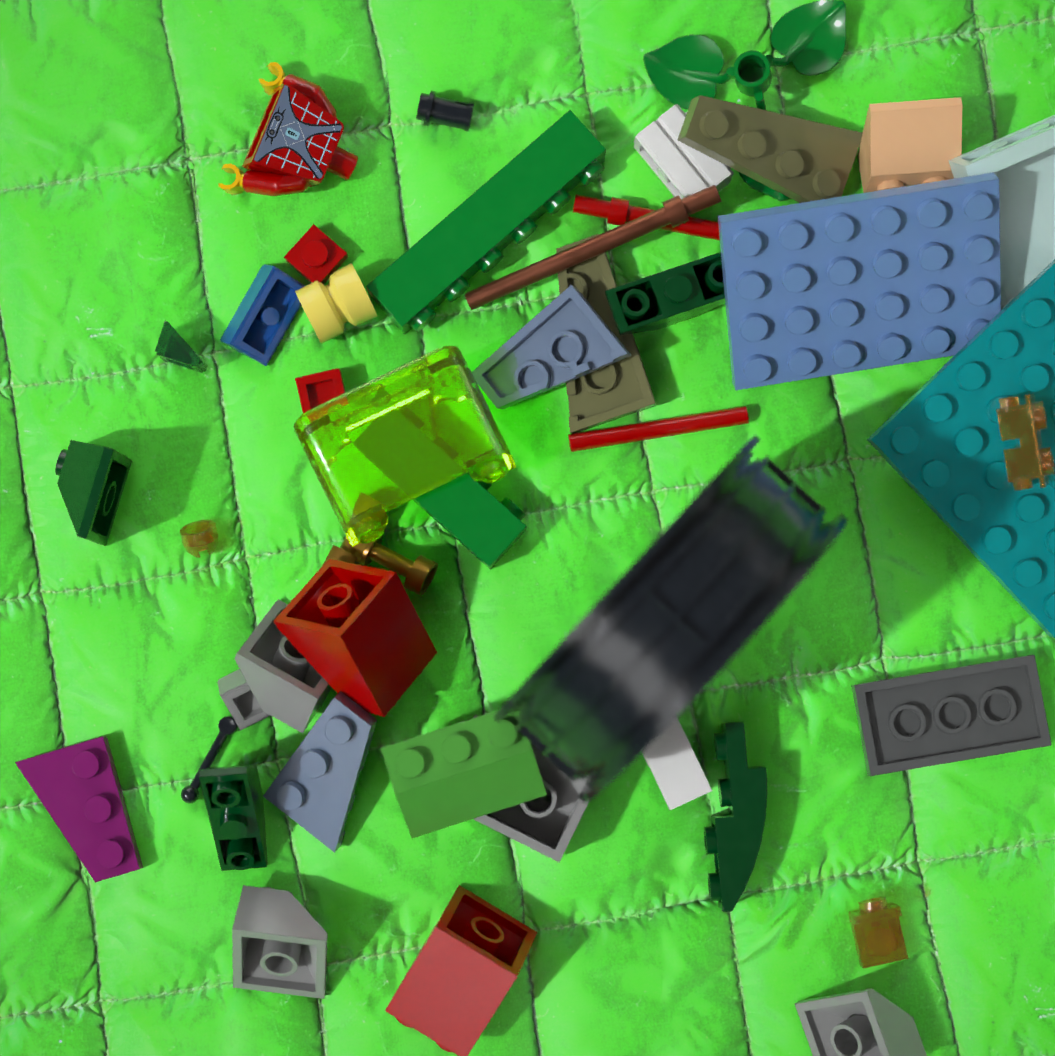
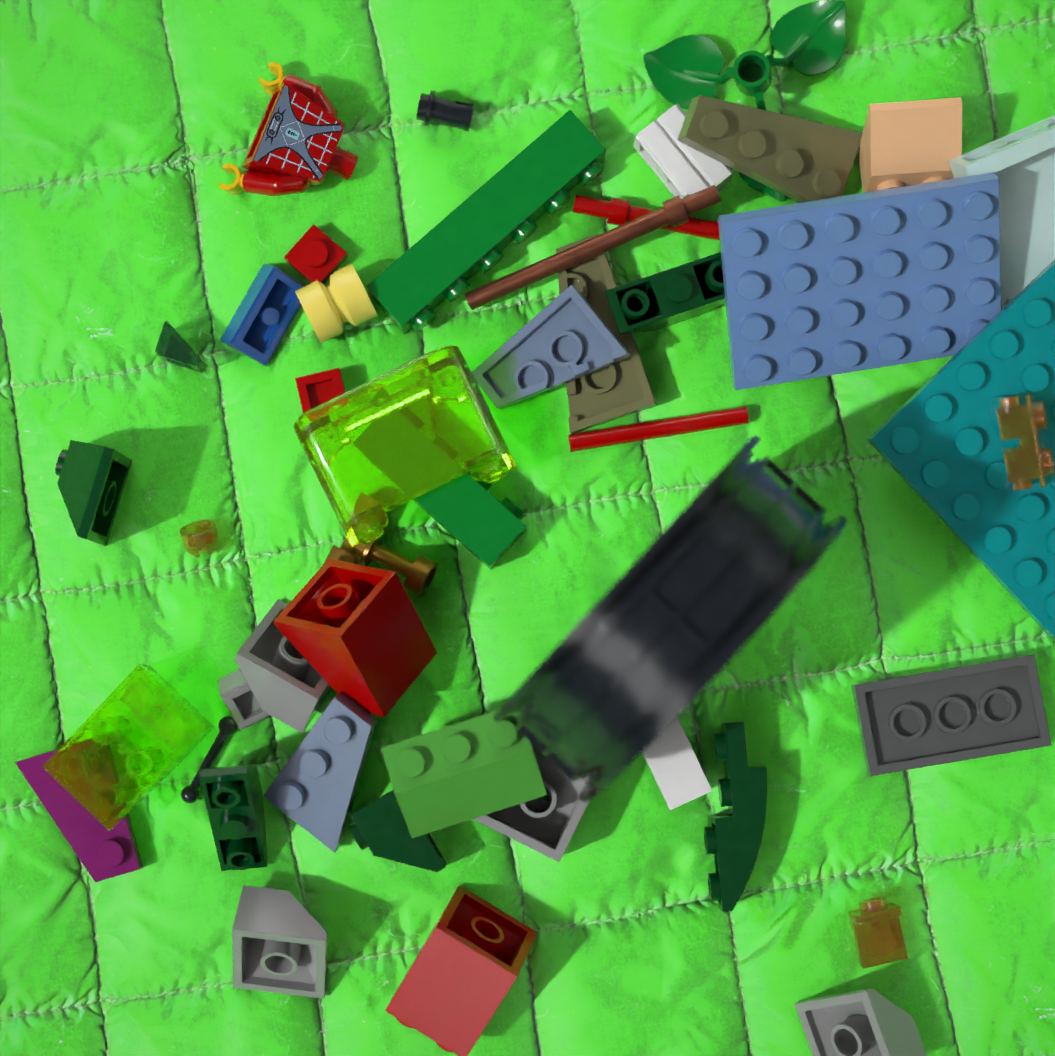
(128, 745): none -> clear neon green slope
(386, 834): none -> dark green slope

